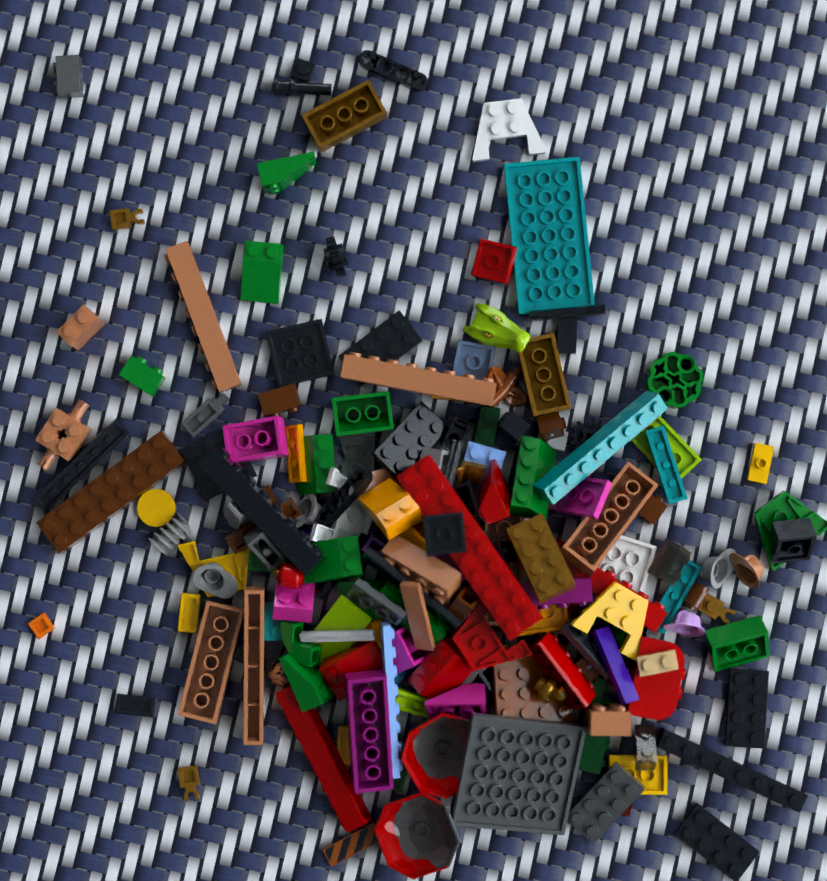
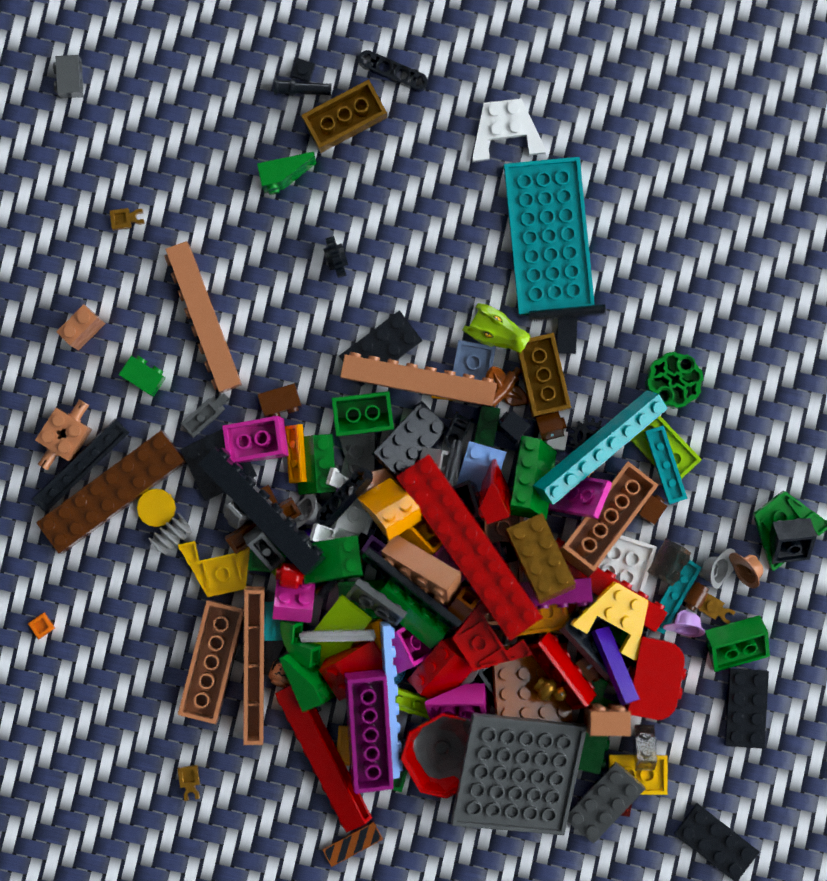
(135, 705): black tile -> none
(189, 613): yellow plate -> none
(215, 580): light grey piece -> none
(262, 272): green slope -> none
(300, 353): black plate -> none
(417, 615): nougat tile -> none
(417, 835): dark grey rock -> none
(444, 534): black plate -> none
(470, 471): pearl gold bracket -> none
(494, 261): red tile -> none
(657, 663): tan plate -> none
(731, 770): black brick -> none
(760, 463): yellow plate -> none

